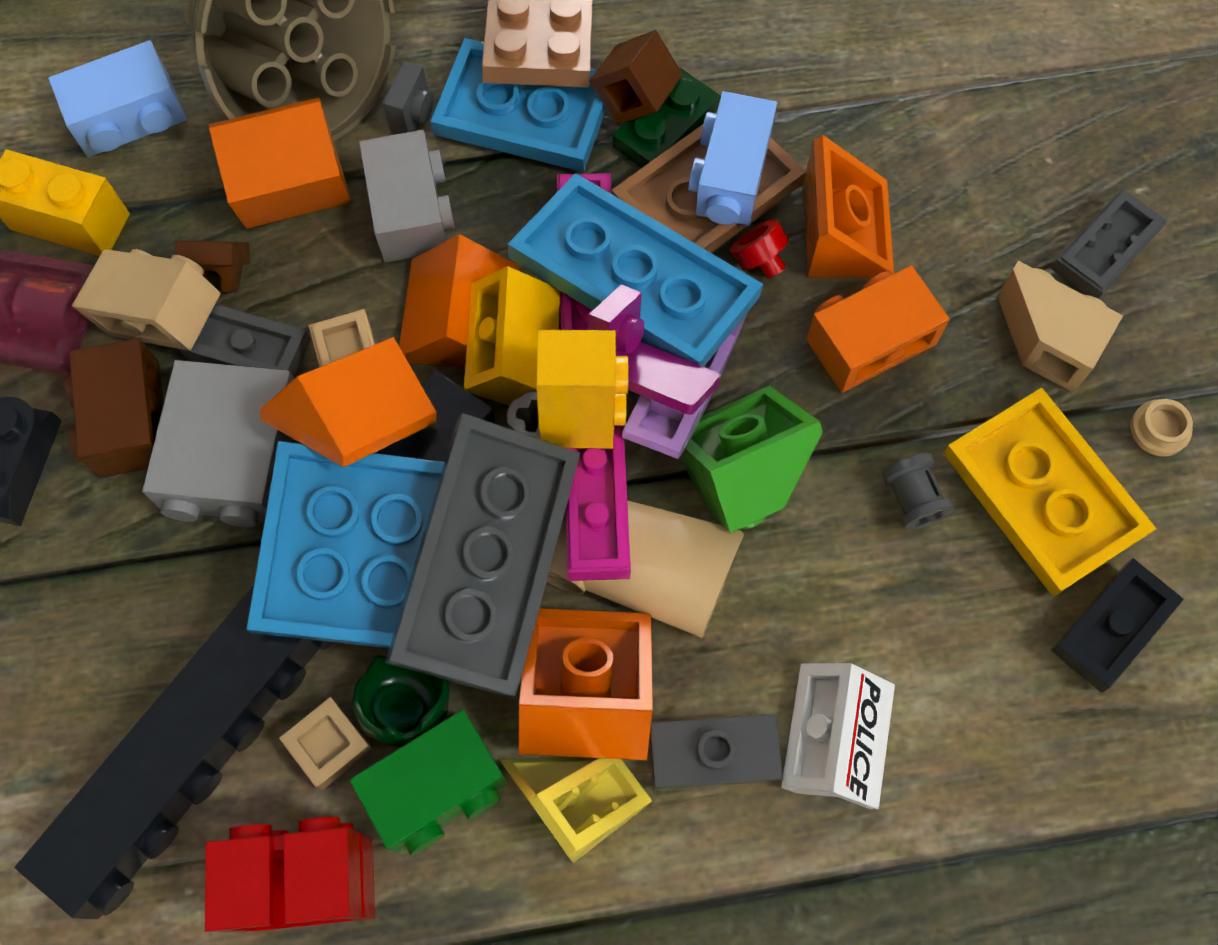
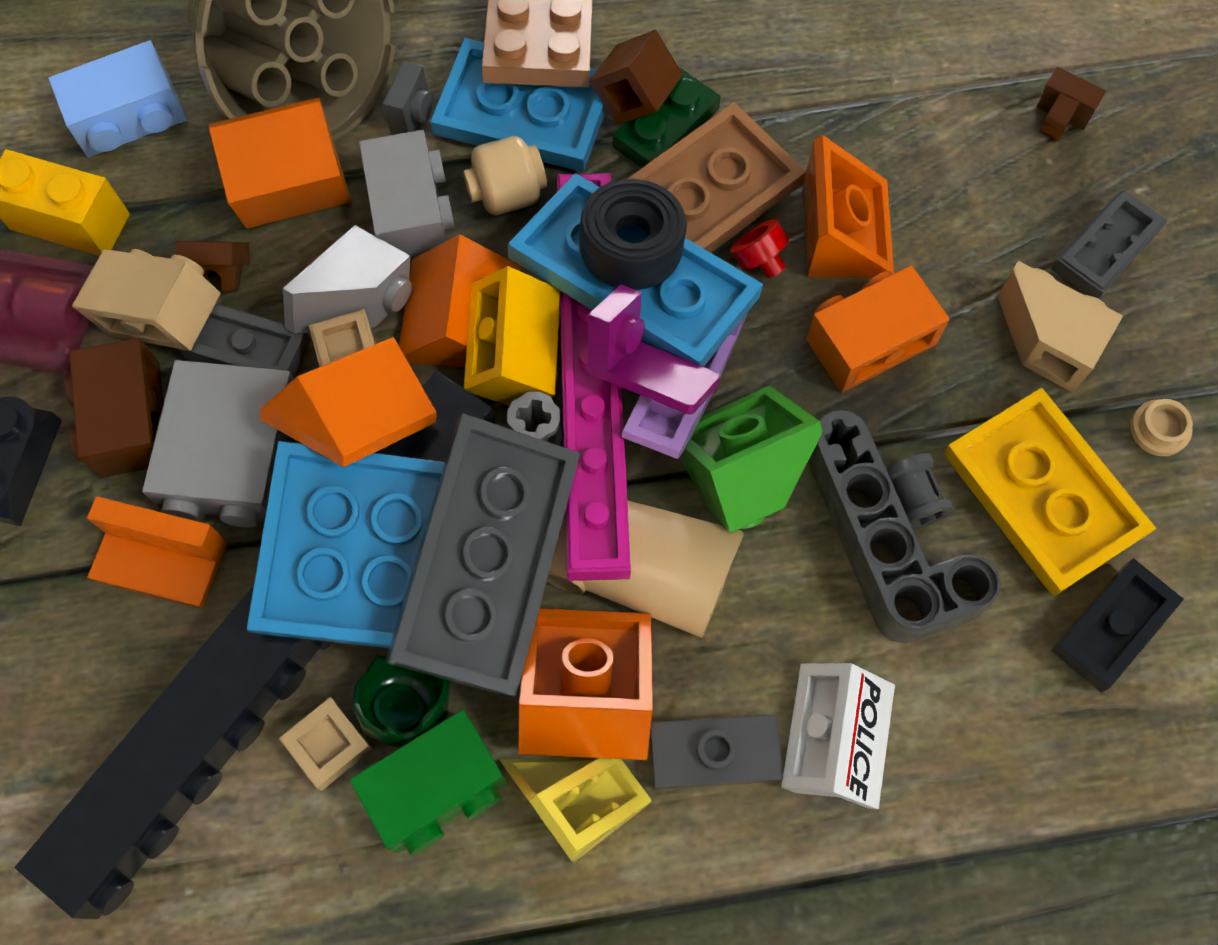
(155, 552): none -> orange panel
(288, 879): red piece -> none
(346, 278): none -> slope
(505, 175): none -> tan head
(580, 387): yellow brick -> none
(639, 205): none -> black tyre
(734, 159): light blue brick -> none
(888, 524): none -> dark grey beam
(1067, 102): none -> reddish brown tile

